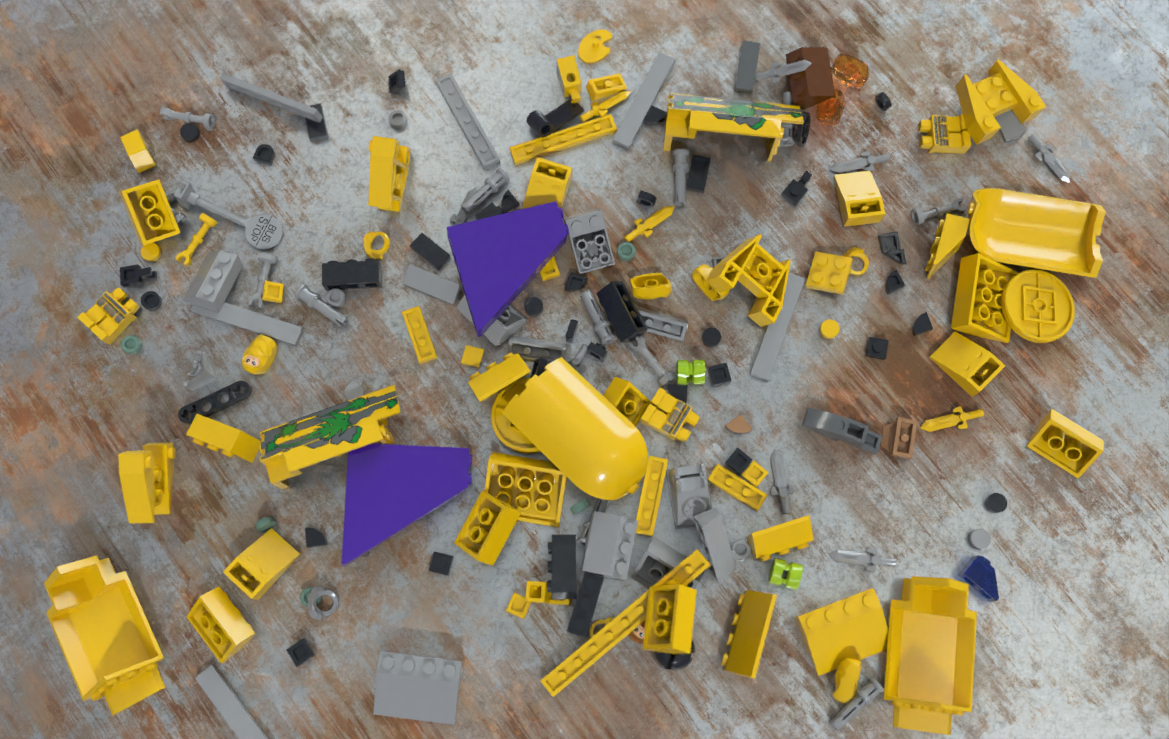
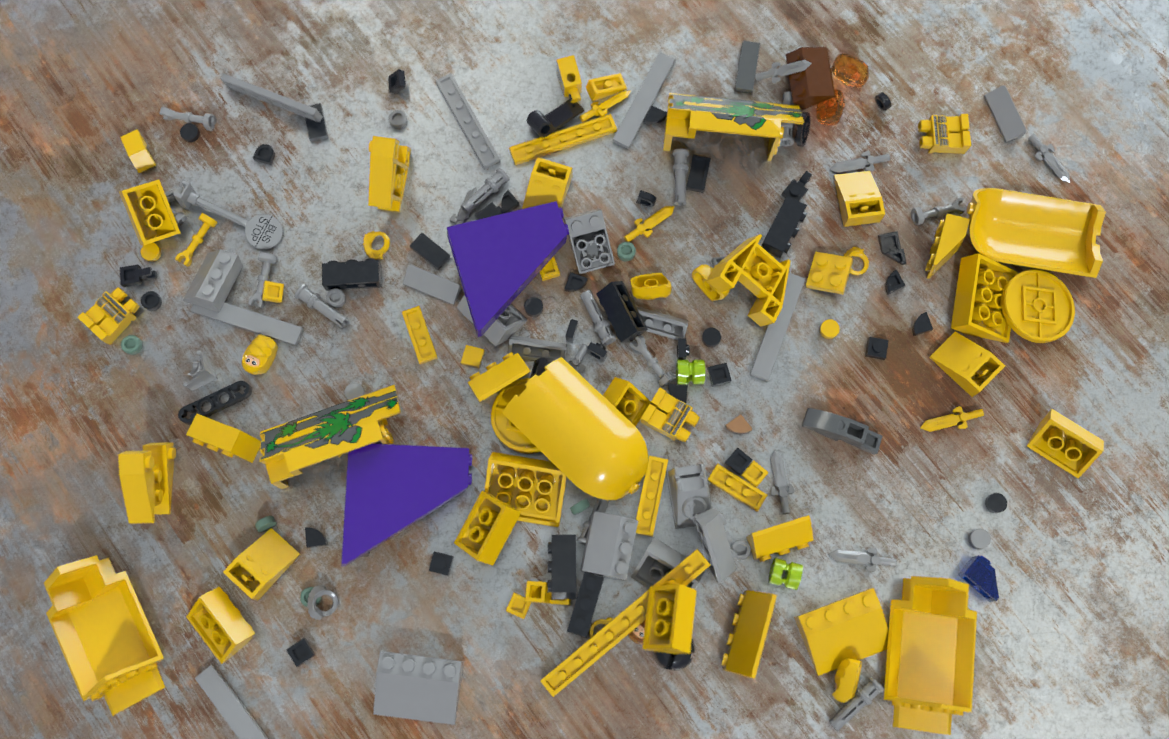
(592, 49): yellow piece -> none
(682, 349): none -> black plate
(784, 227): none -> black brick
(899, 438): medium nougat slope -> none
(993, 97): yellow wedge -> none

